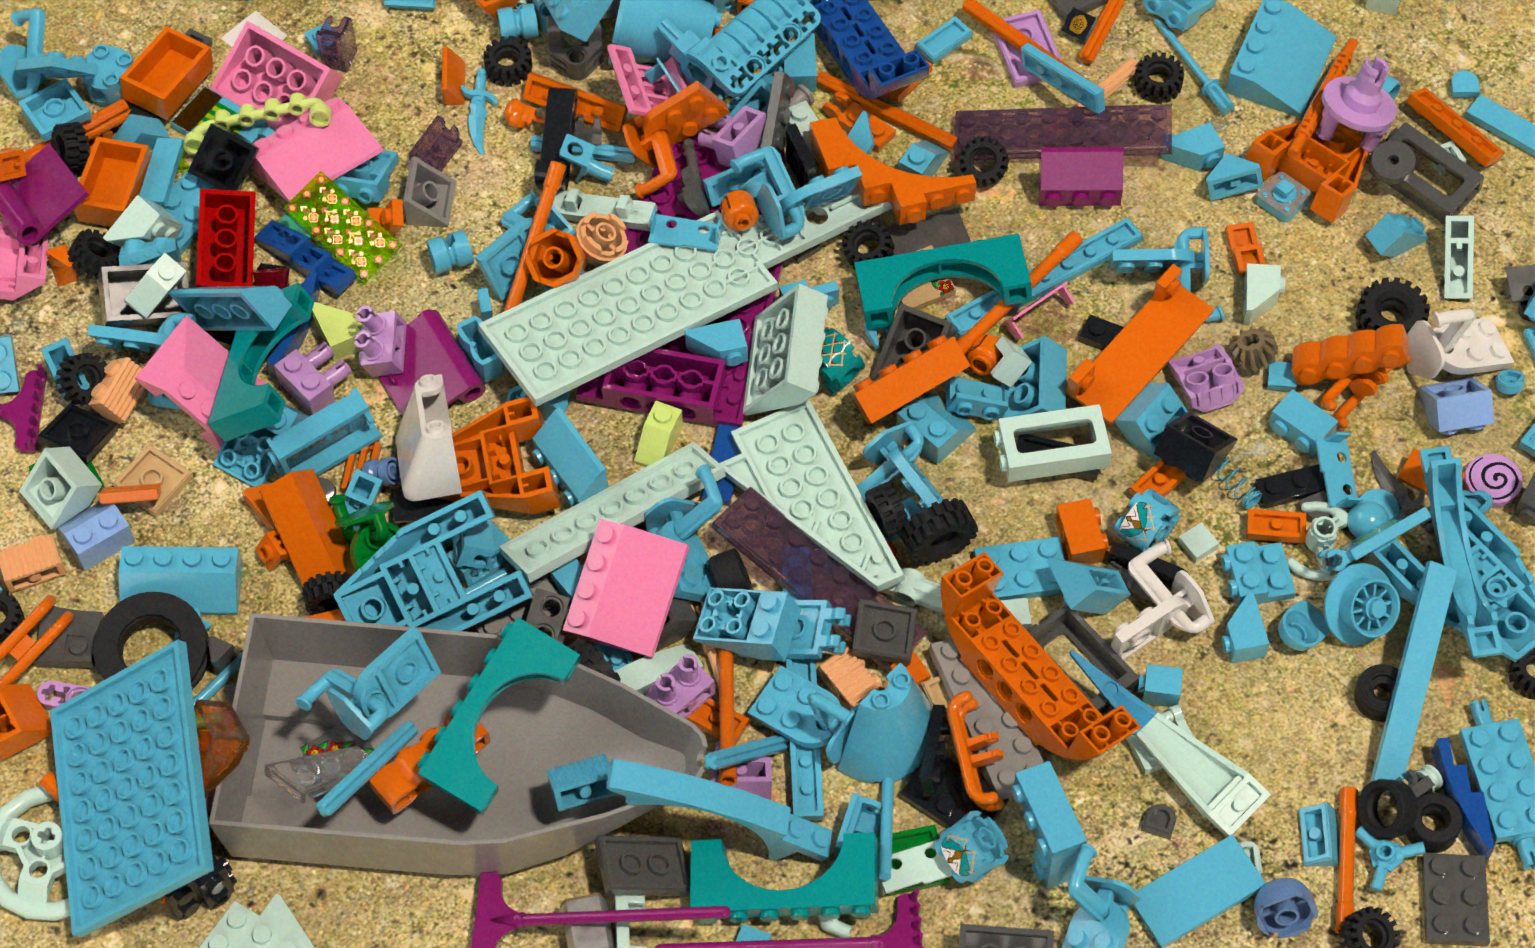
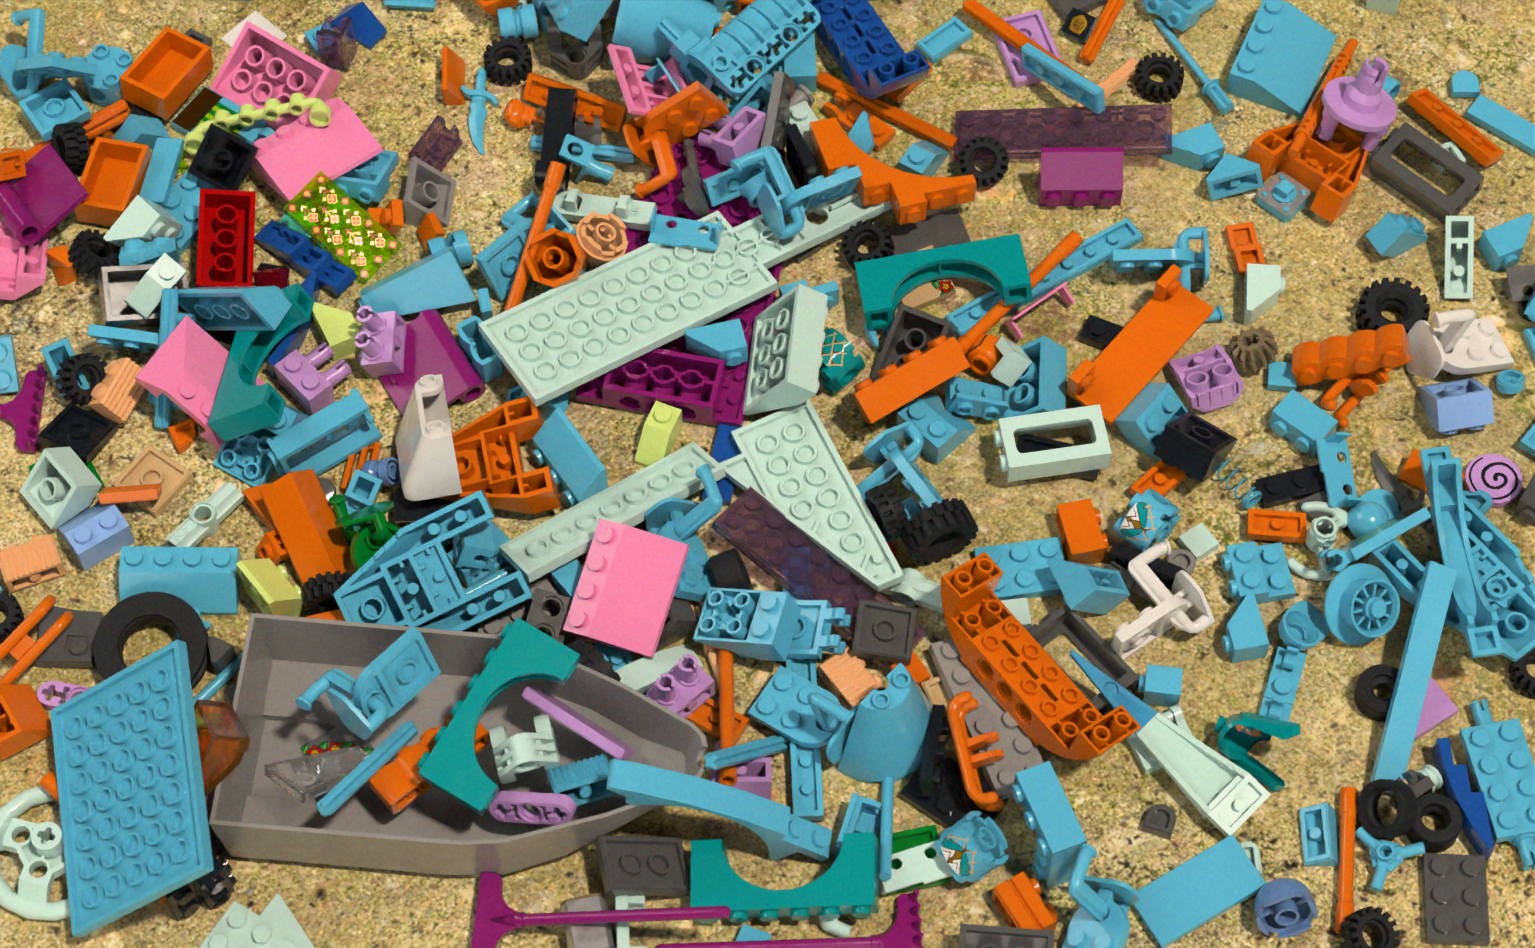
(168, 322): none -> medium azure axle
(184, 434): none -> orange tile
(216, 508): none -> light aqua piece
(270, 588): none -> yellowish green slope
(366, 26): none -> blue slope
(424, 285): none -> medium azure slope
(429, 228): none -> orange tile
(524, 750): none -> light aqua piece
(553, 808): none -> lavender beam
(578, 723): none -> lavender tile
(739, 210): orange head -> none
(1022, 905): none -> orange brick
(1183, 559): none -> light grey tile
(1244, 730): none -> teal piece
(1283, 683): none -> medium azure plate
(1394, 151): dark grey piece -> none
(1435, 710): none -> lavender tile
(1505, 242): none -> medium azure slope

